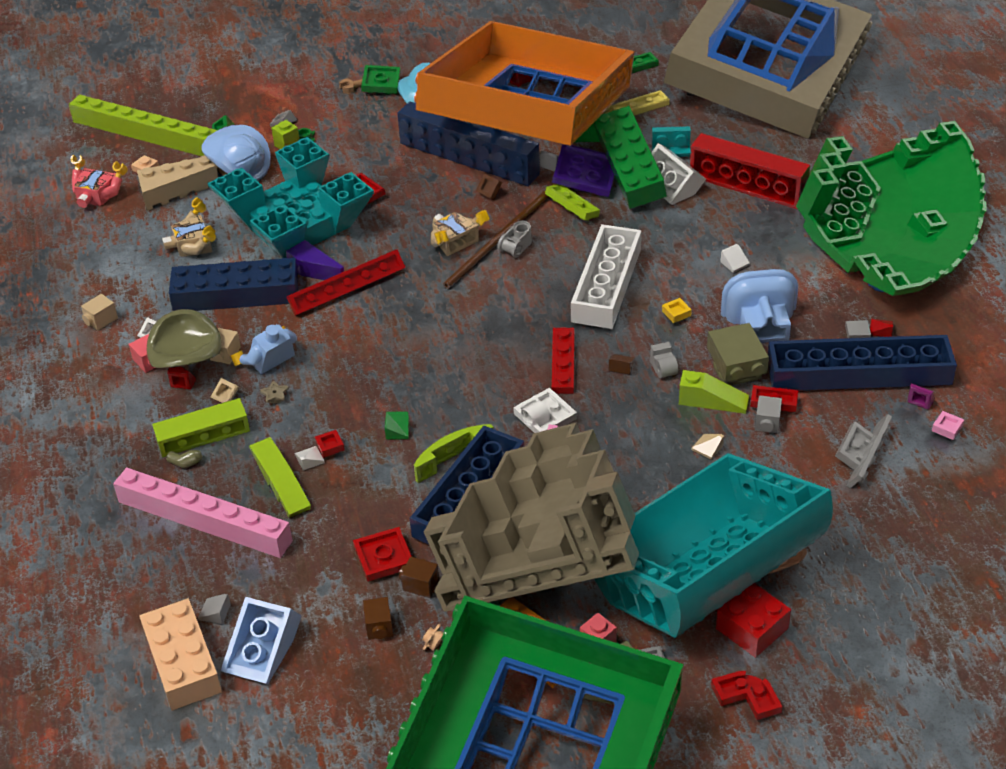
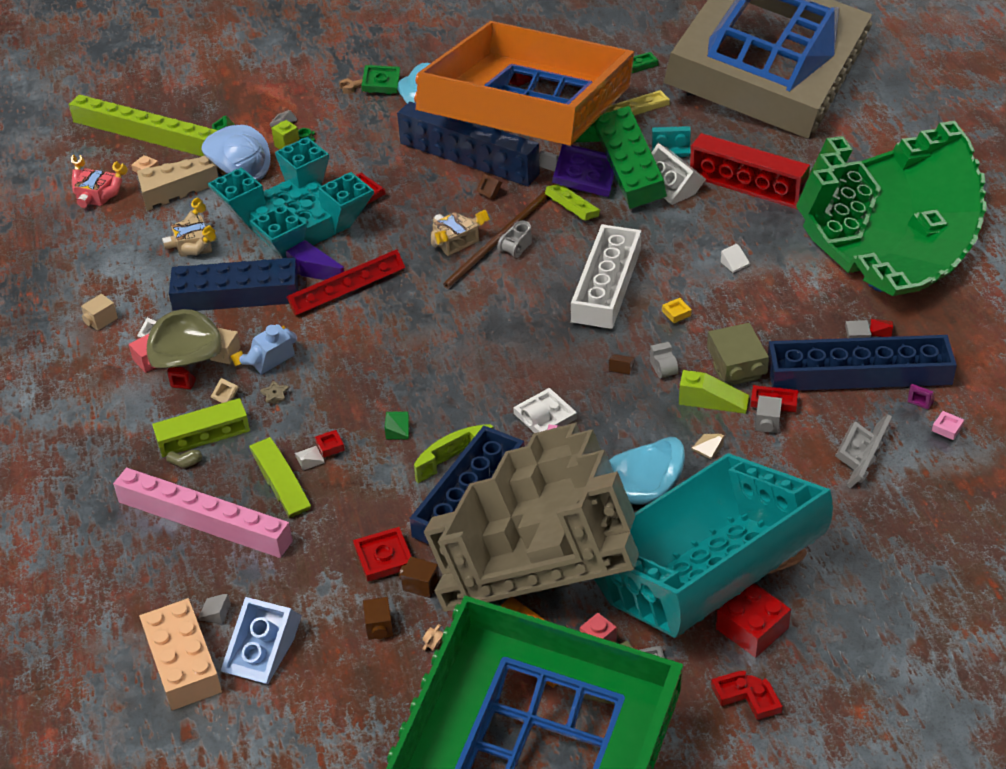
(563, 361): red plate -> none
(650, 469): none -> medium azure piece
(763, 300): light blue piece -> none

